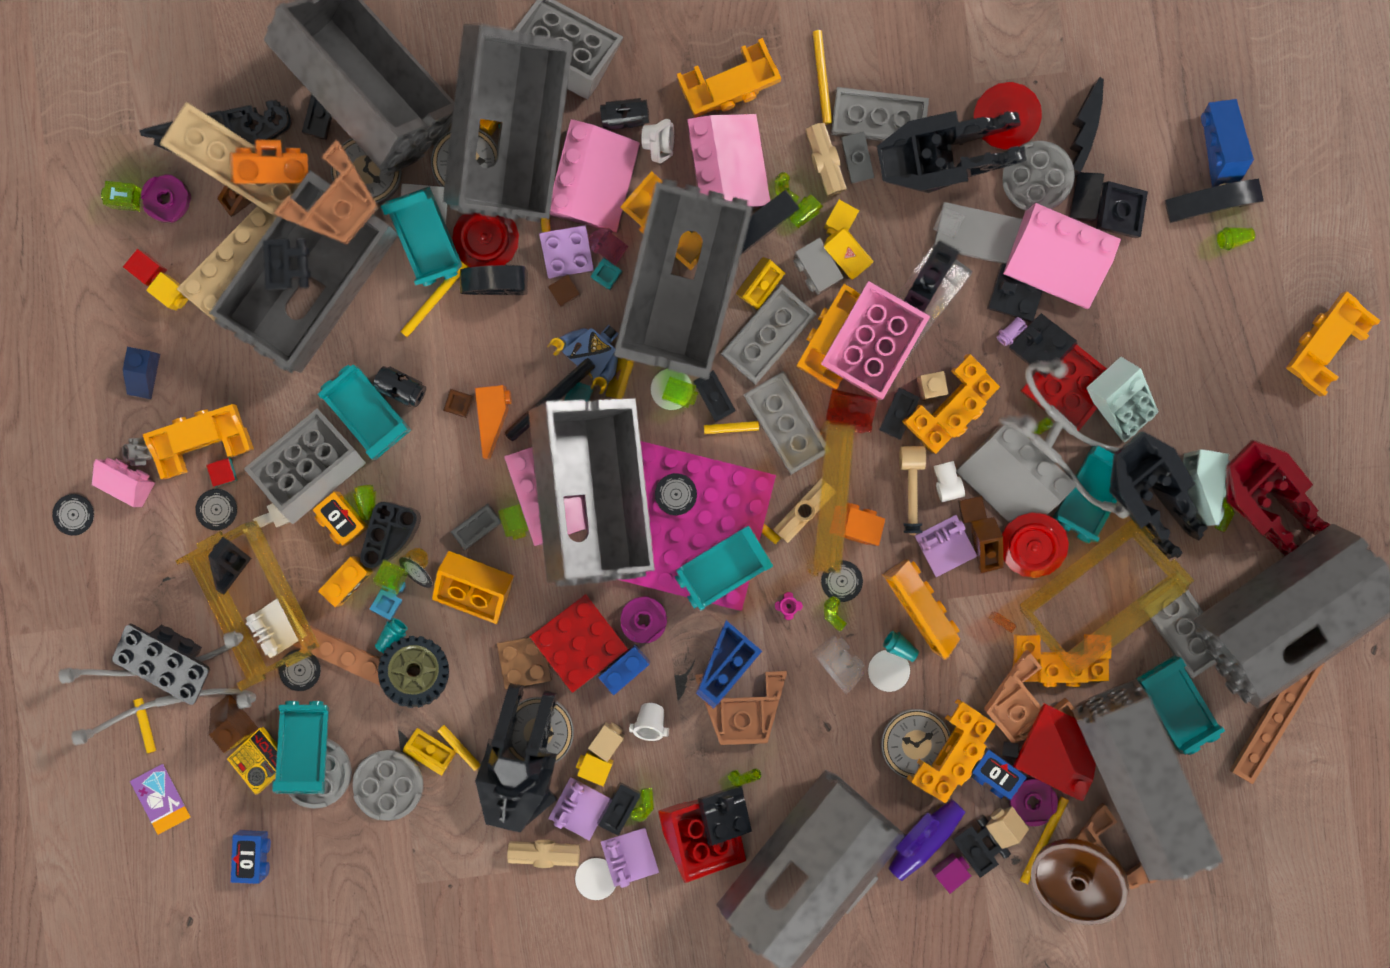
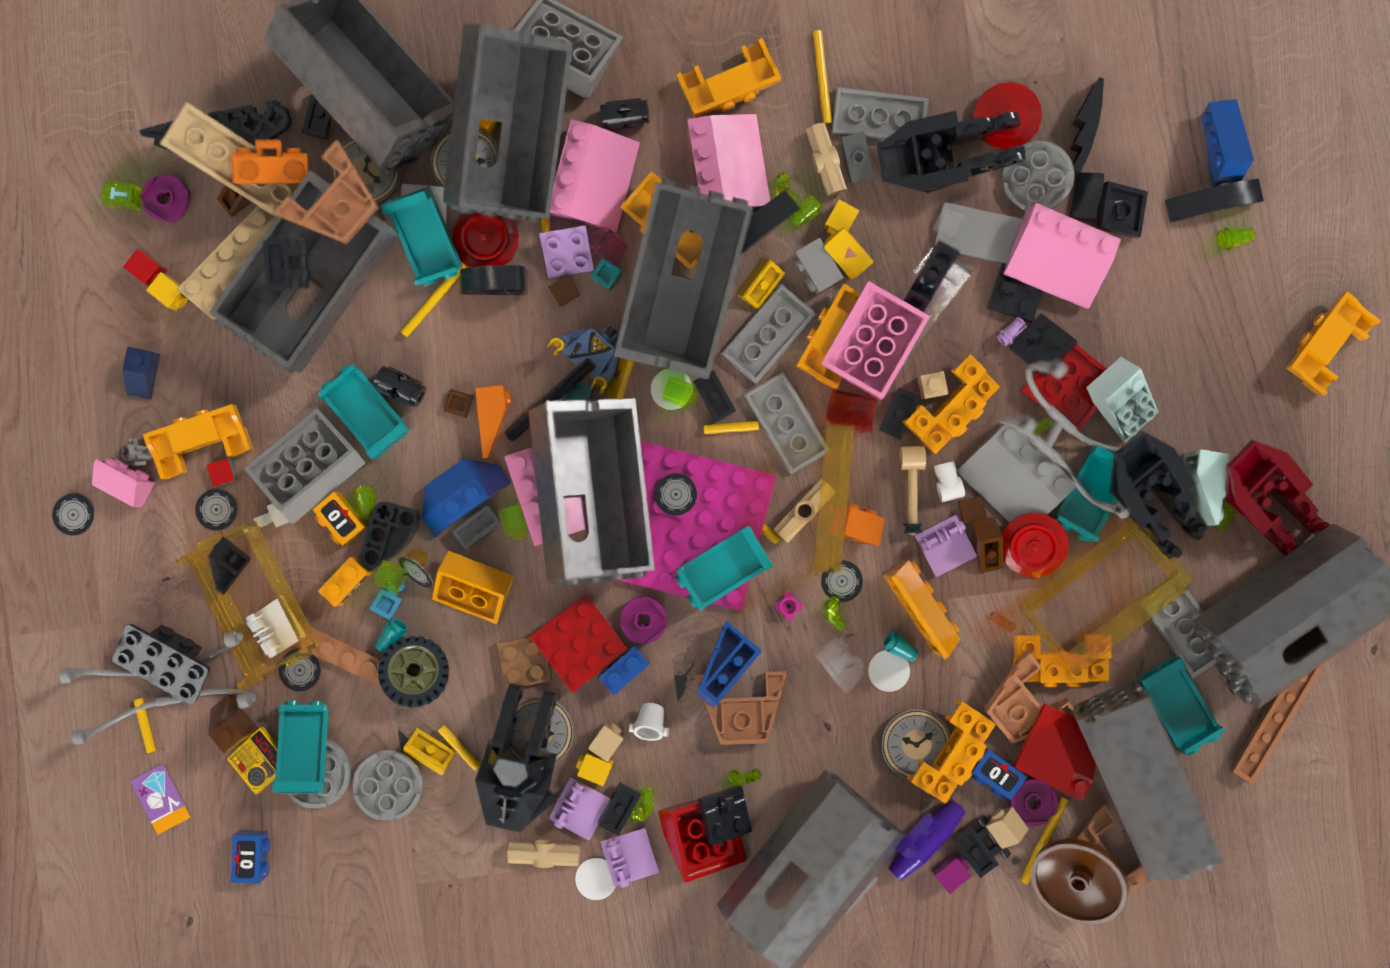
(460, 493): none -> blue wedge
(659, 139): white piece -> none
(1010, 749): black piece -> none

